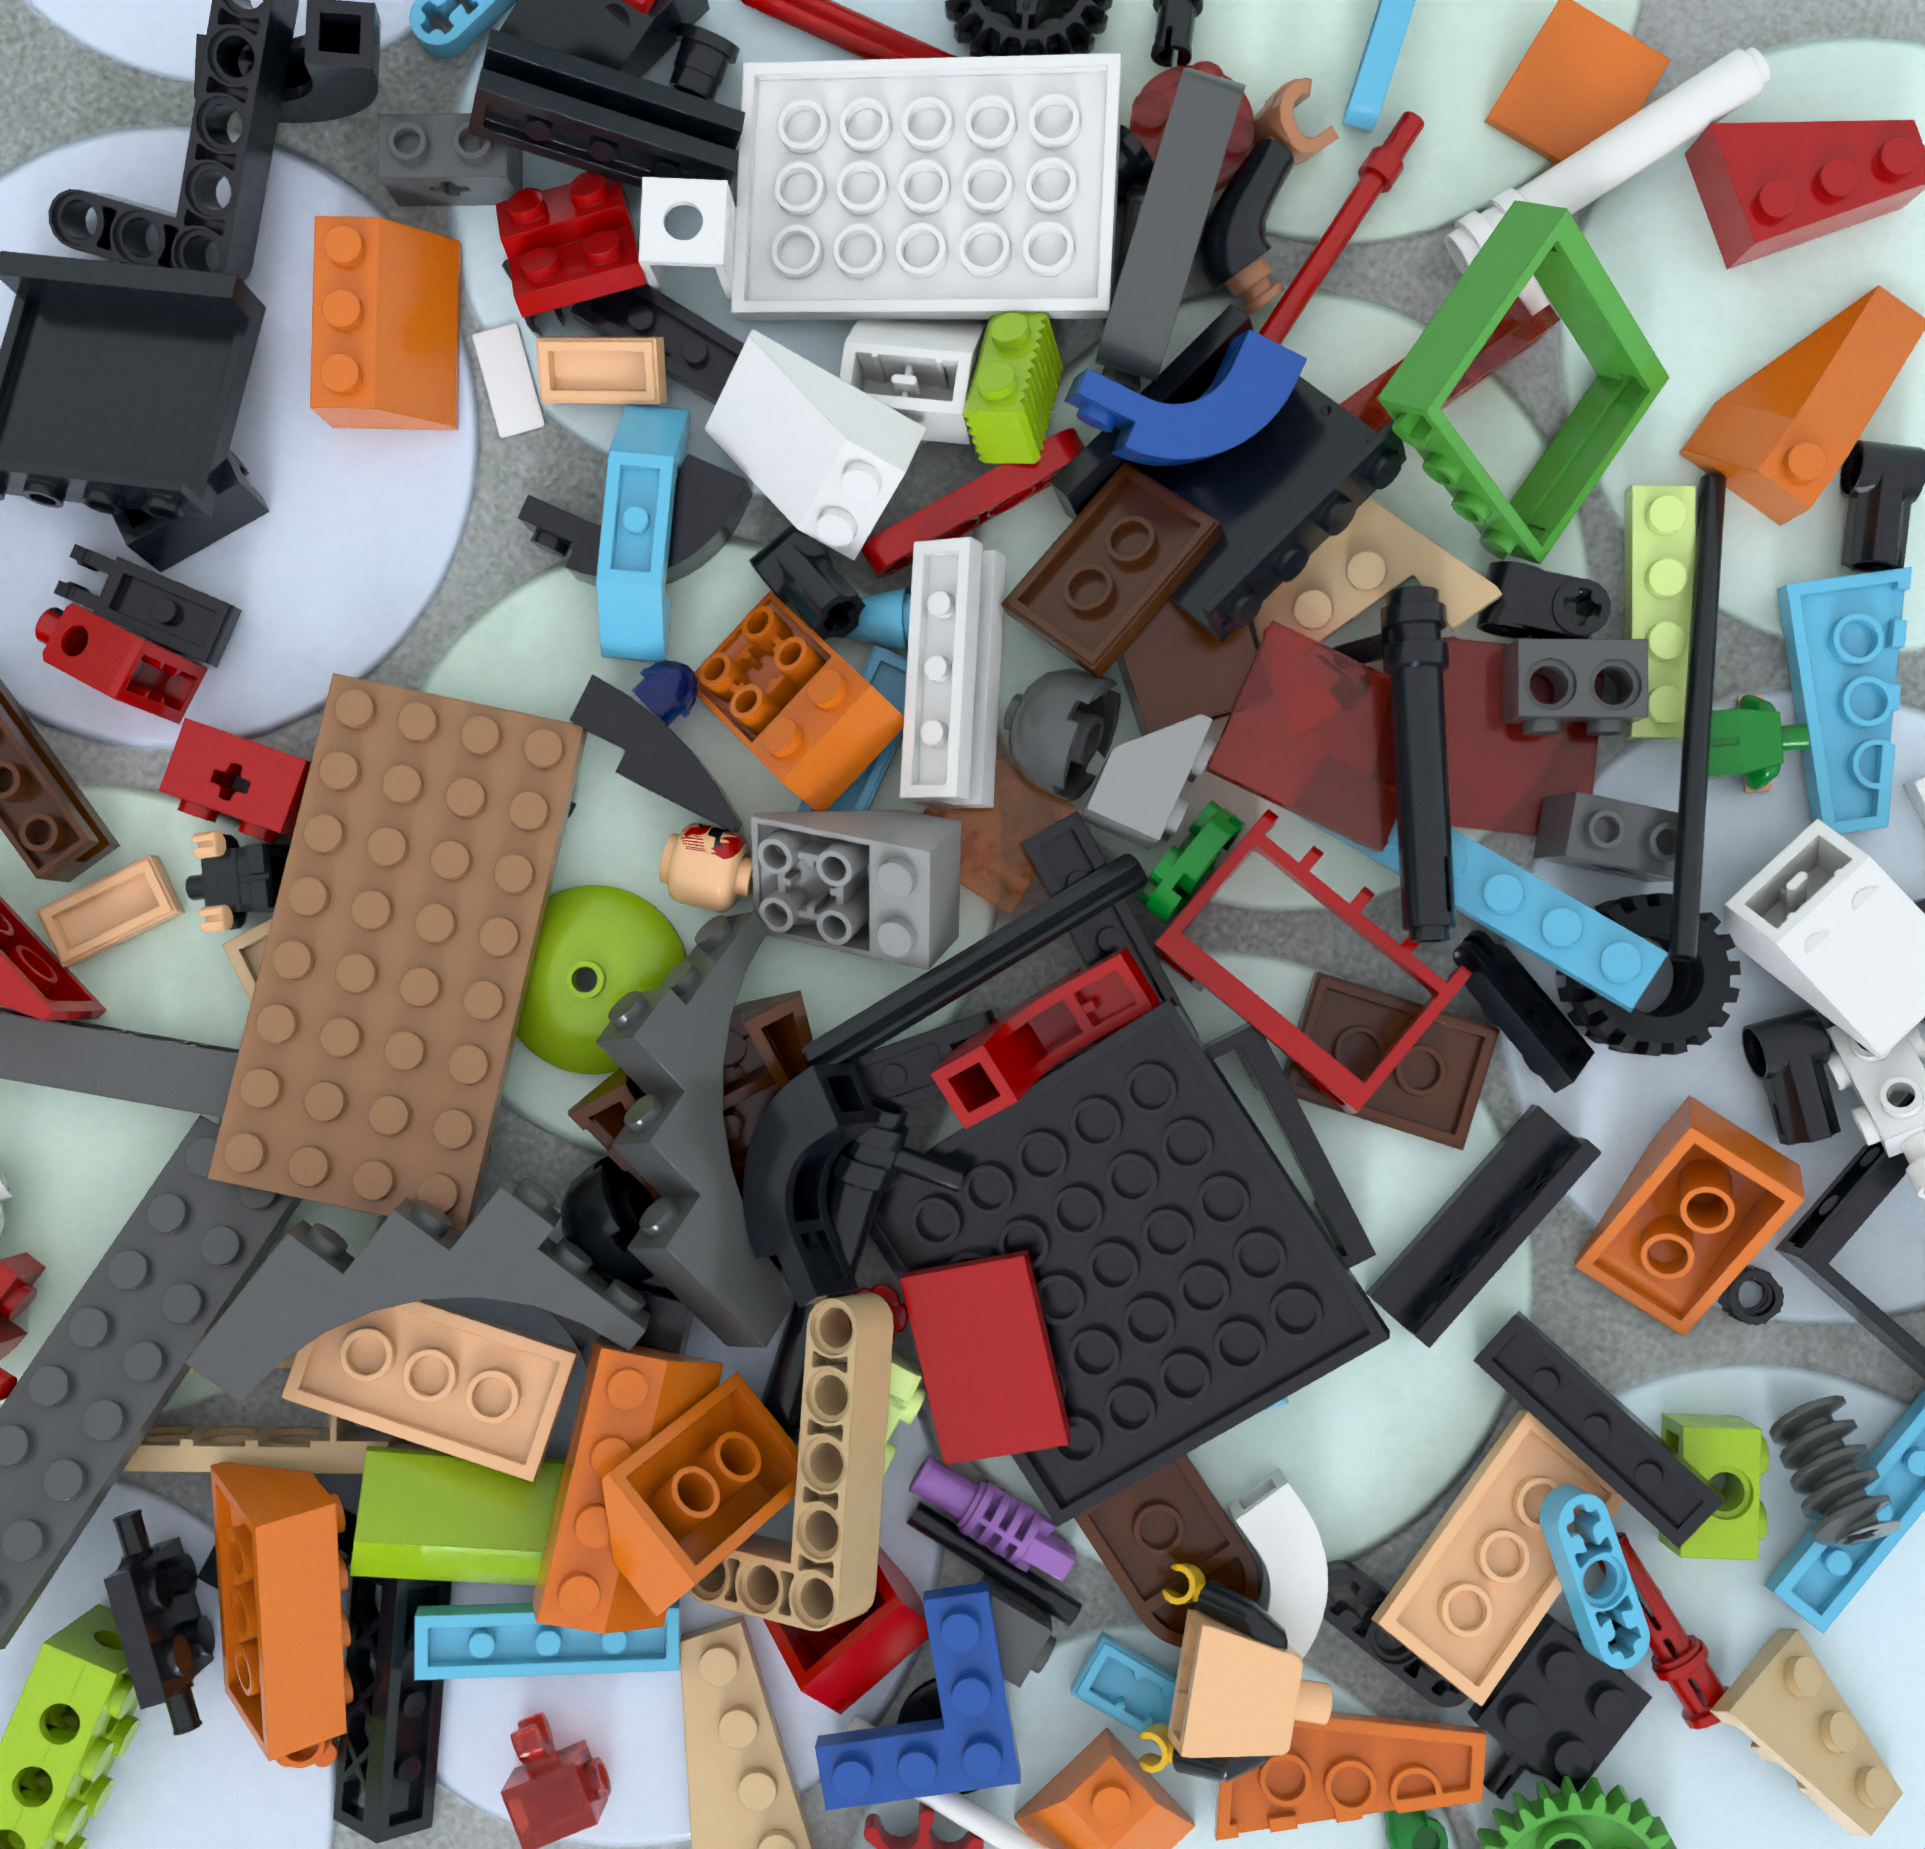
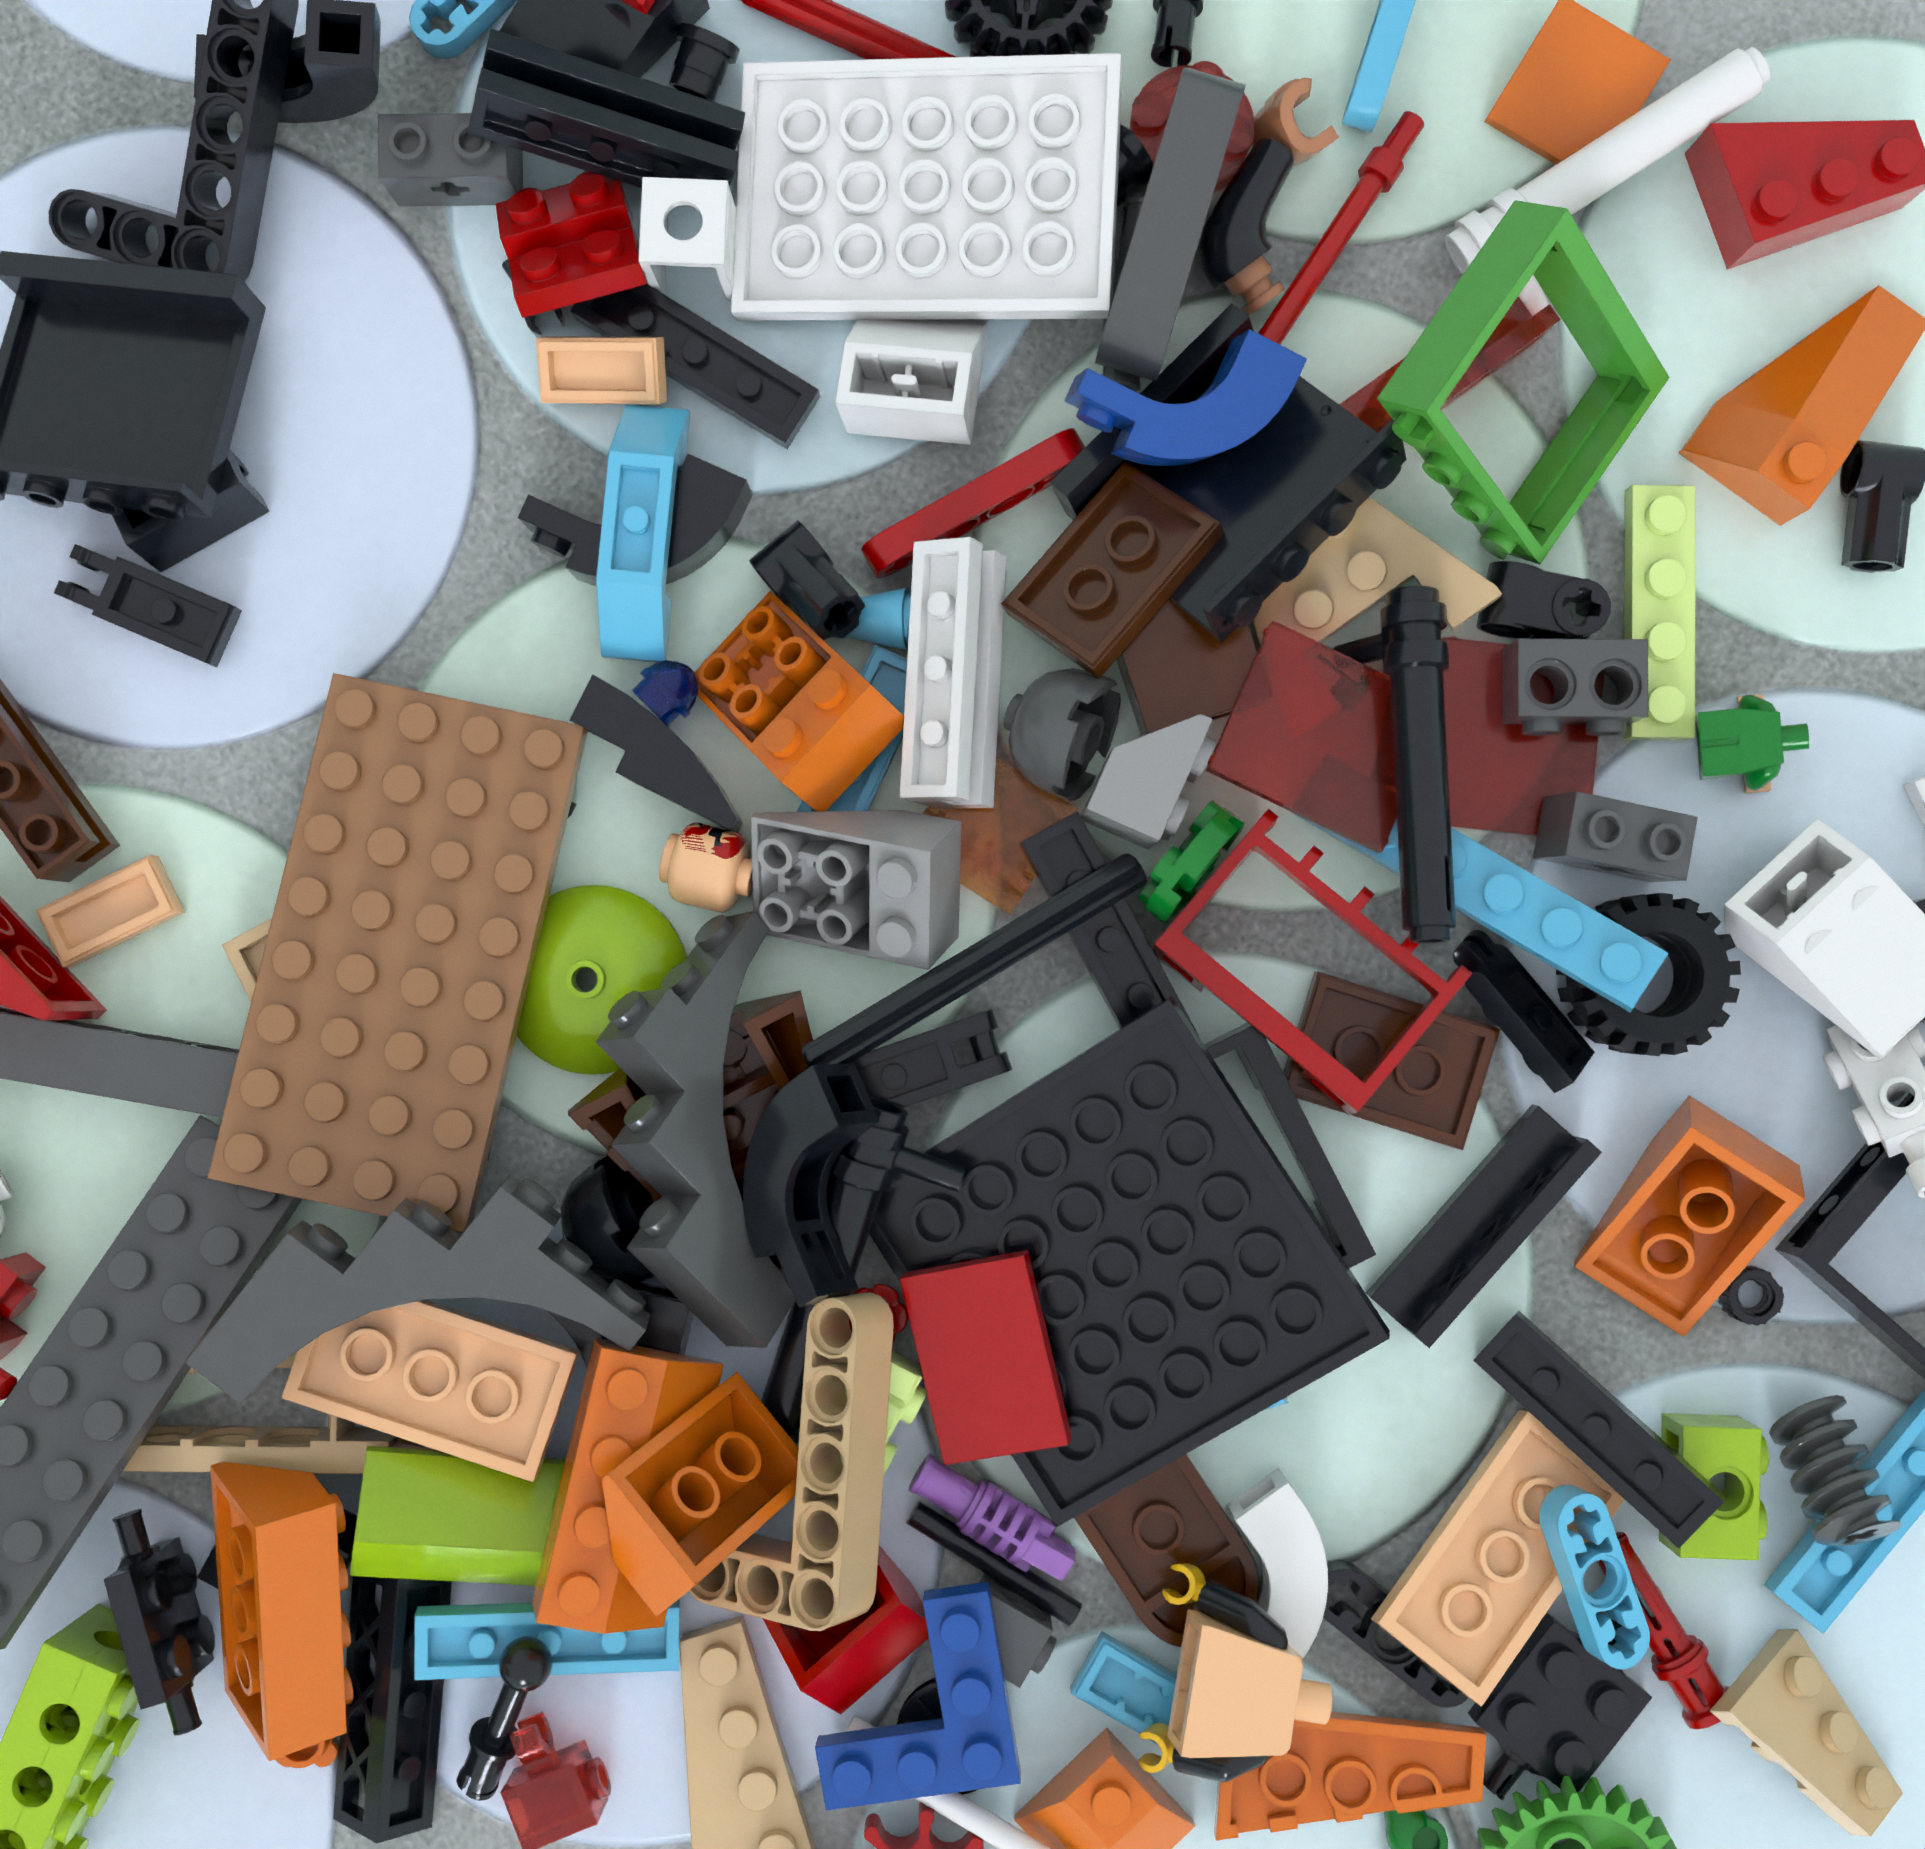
(108, 656): red torso -> none
(204, 776): red brick -> none
(234, 879): black piece -> none
(385, 325): orange slope -> none
(508, 380): white sticker -> none
(523, 1668): none -> black pin
(812, 442): white slope -> none
(1013, 388): lime brick -> none
(1037, 1034): red arch -> none
(1697, 721): black piece -> none
(1790, 1061): black piece -> none
(1843, 676): medium azure wing -> none

